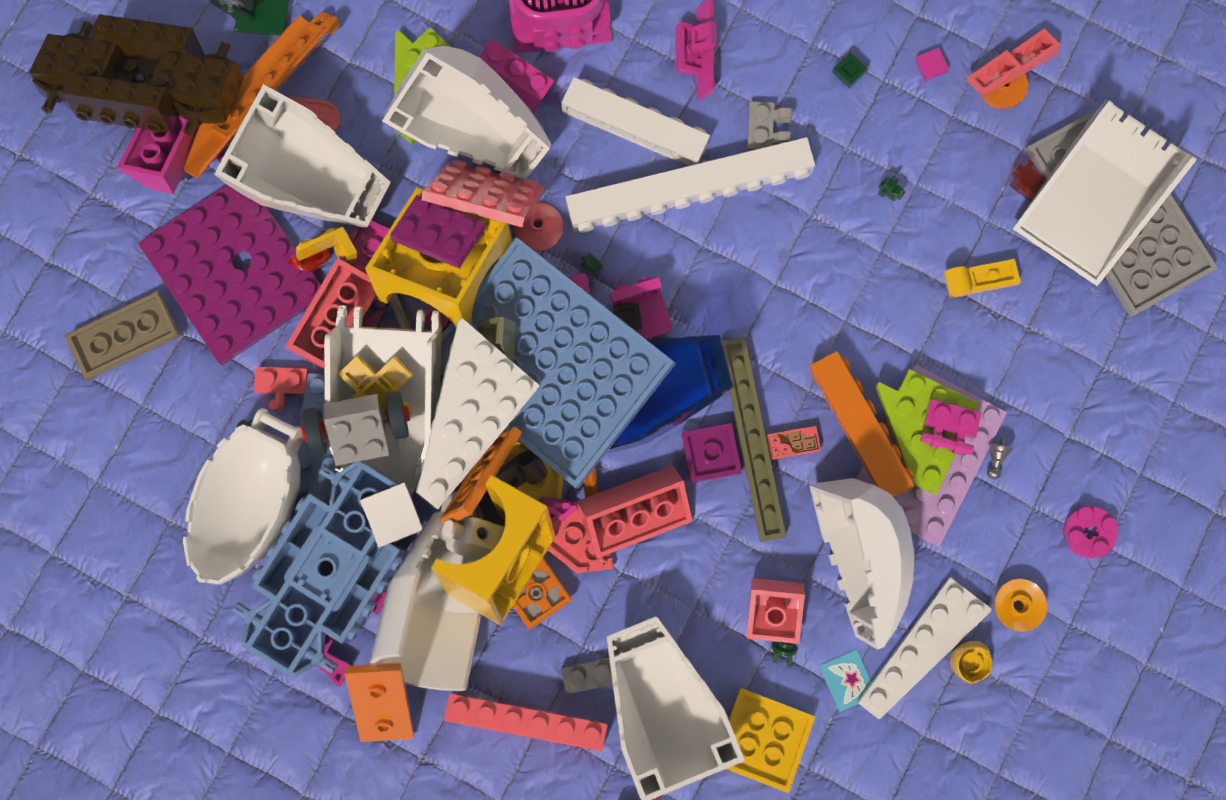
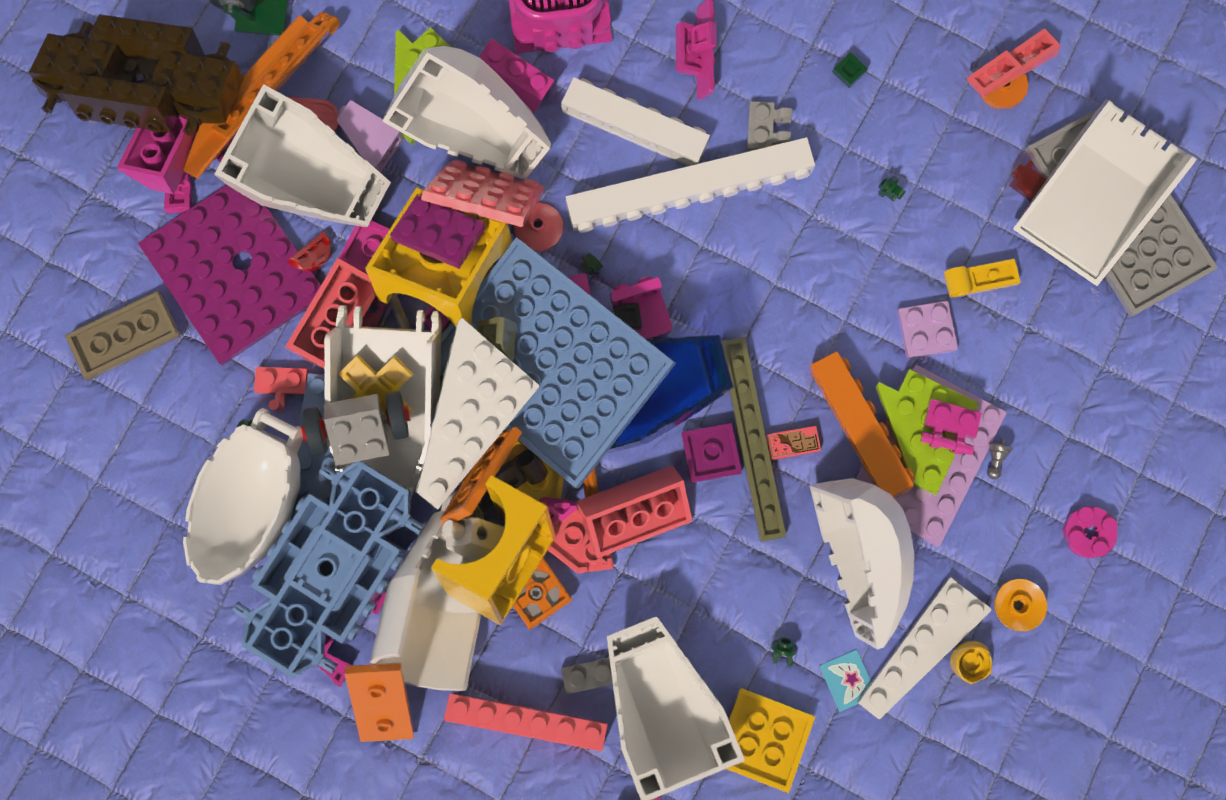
(182, 198): none -> dark pink slope
(332, 237): yellow bracket -> none
(369, 135): none -> lavender slope
(391, 515): white sticker -> none
(775, 610): coral slope -> none
(927, 330): none -> lavender plate
(931, 64): dark pink tile -> none

